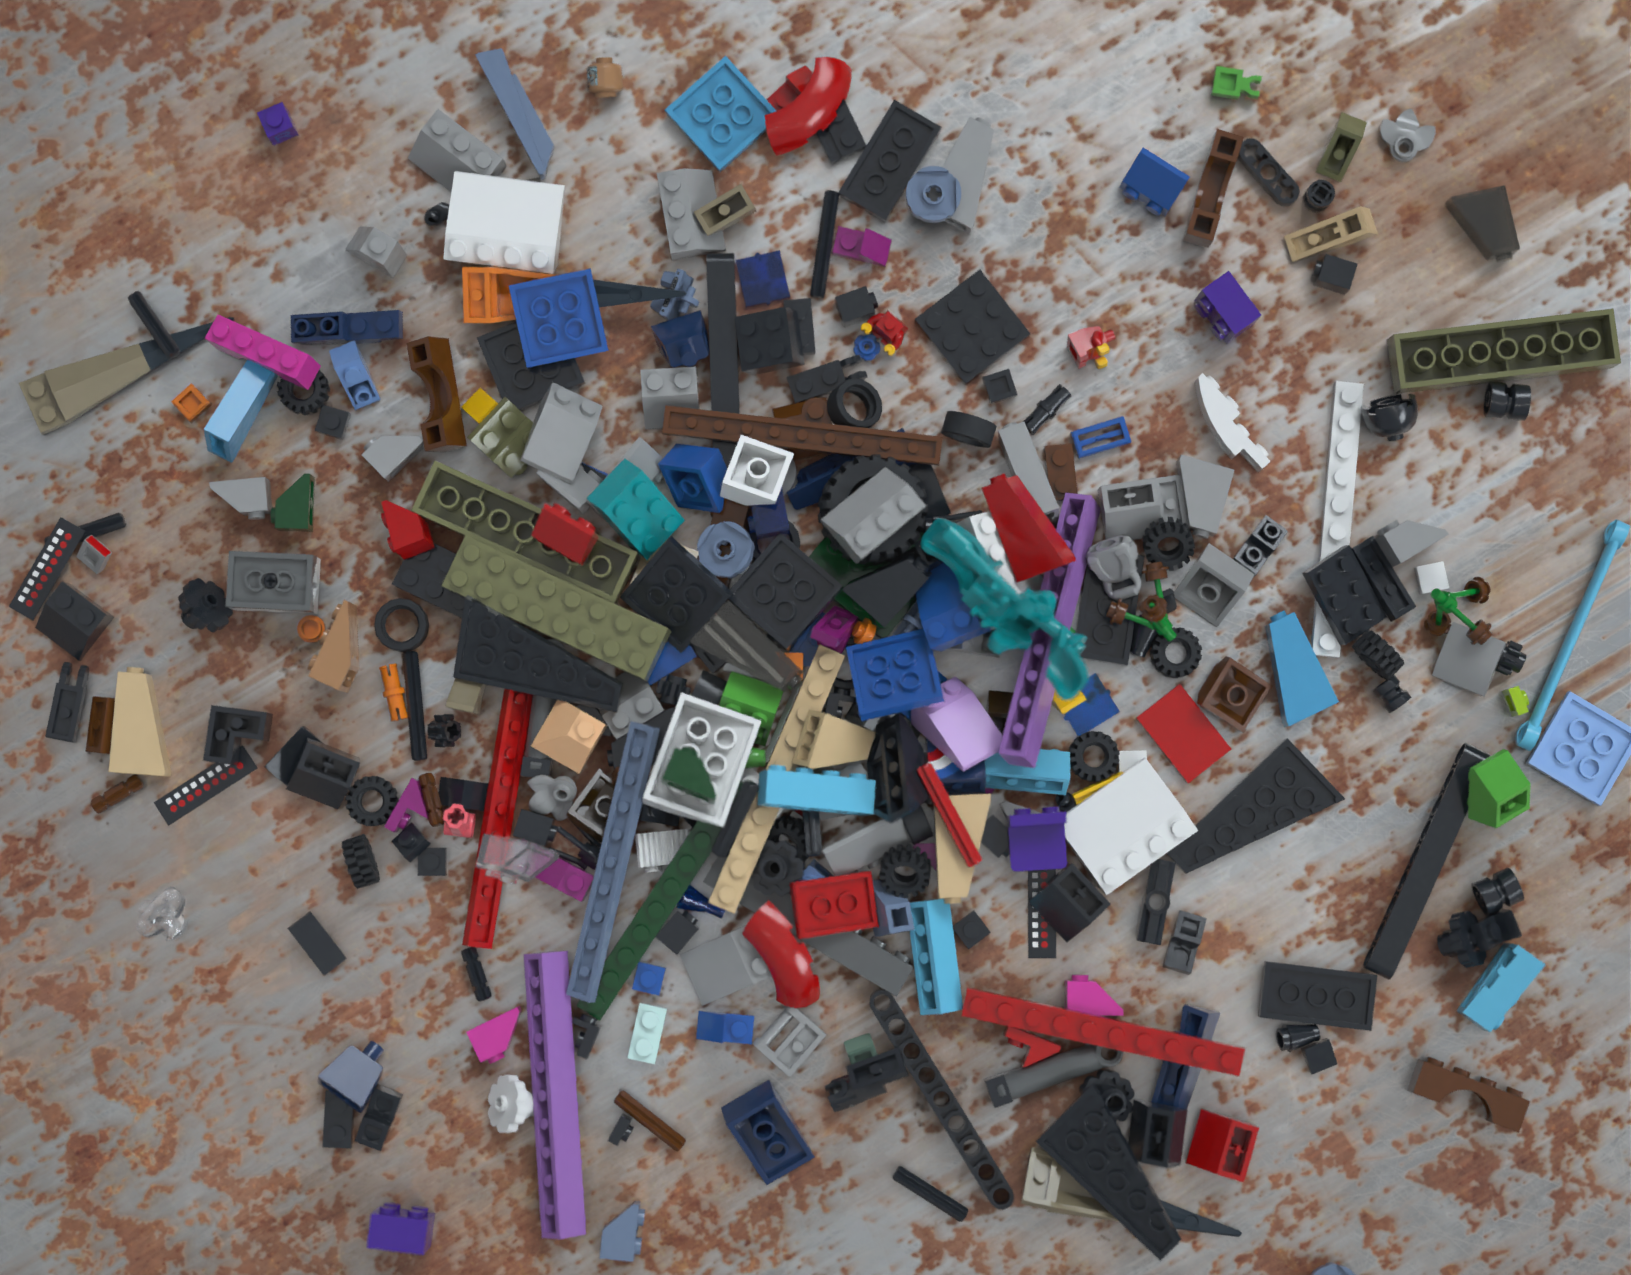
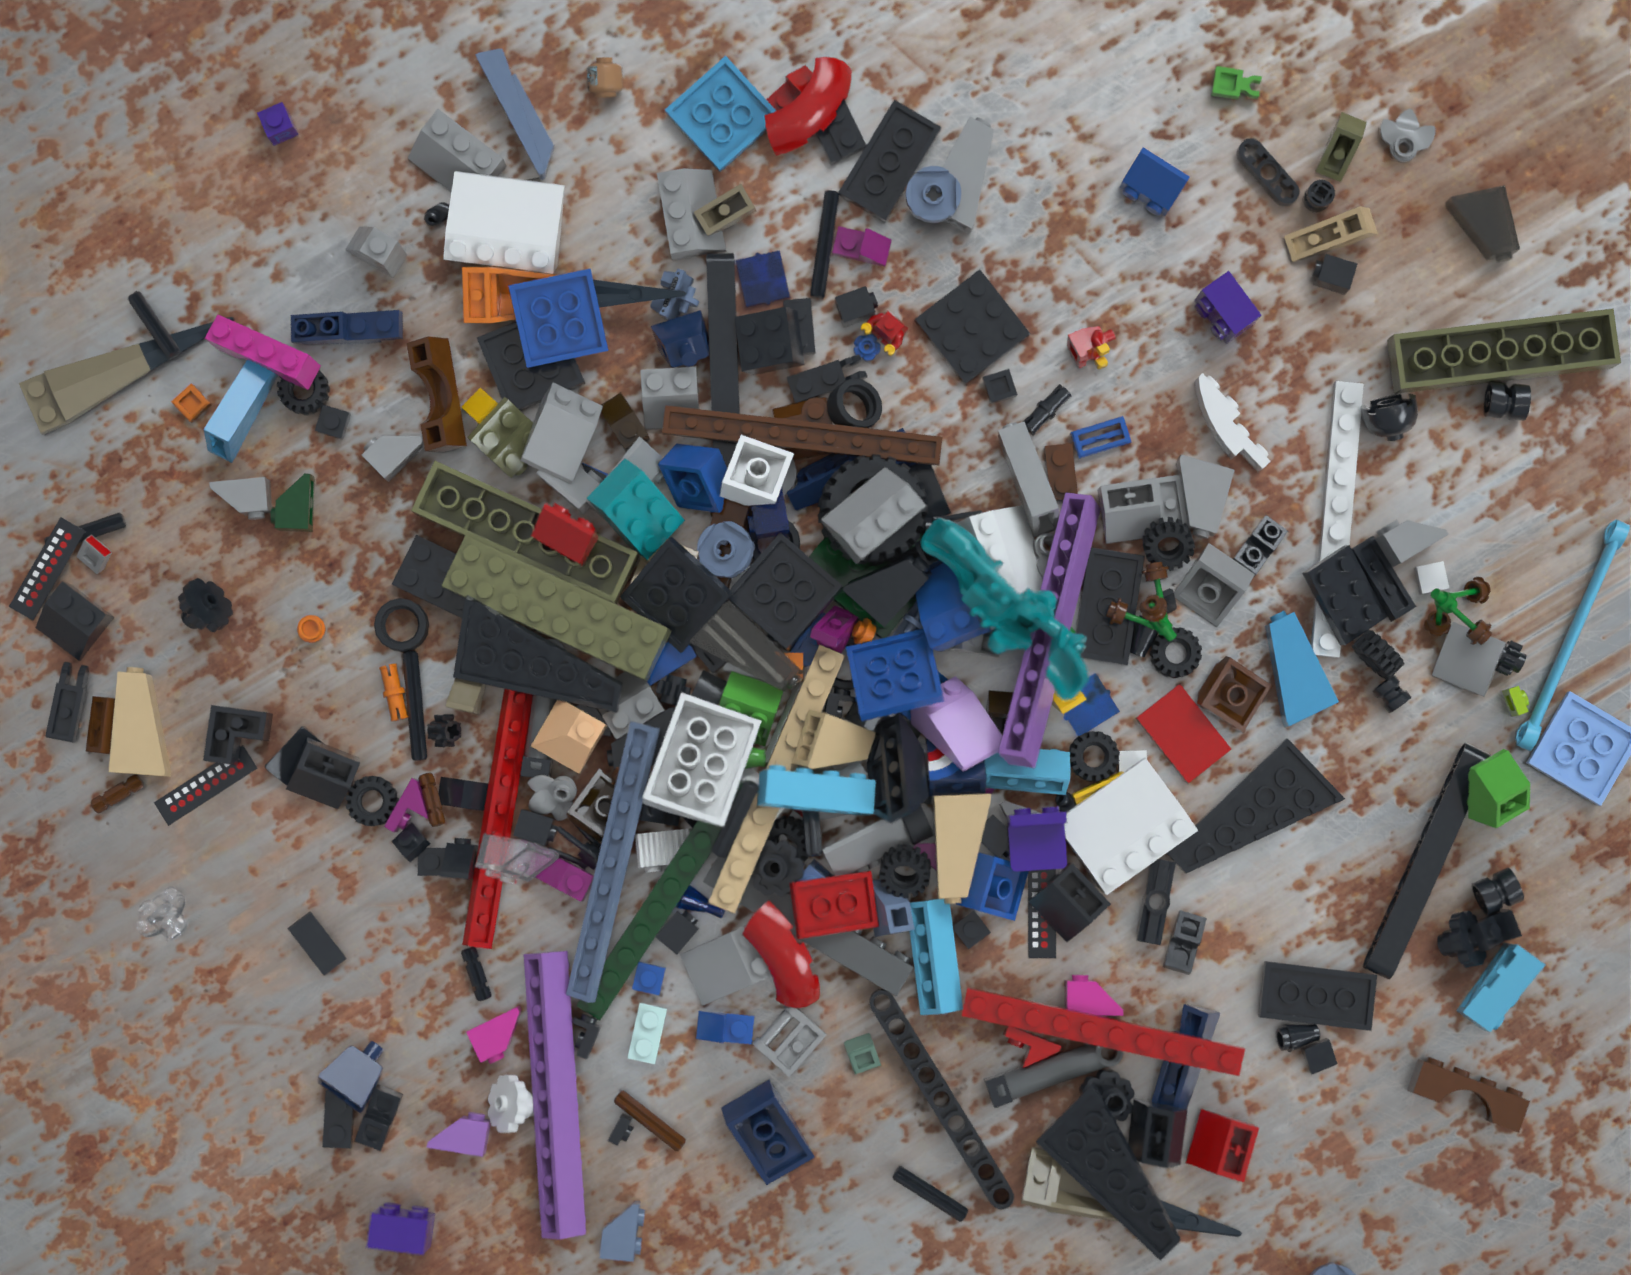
(273, 582): dark grey piece -> none
(339, 656): medium nougat slope -> none
(354, 375): medium blue slope -> none
(360, 861): black tyre -> none
(407, 531): red slope -> none
(459, 822): coral piece -> none
(459, 859): none -> black slope
(464, 1136): none -> medium lavender slope
(623, 421): none -> dark brown slope
(688, 774): dark green slope -> none
(866, 1079): black plate -> none
(949, 815): red axle -> none
(968, 429): black tyre -> none
(995, 887): none -> blue slope
(1024, 529): red slope -> none
(1115, 562): light grey piece -> none
(1212, 188): reddish brown arch -> none

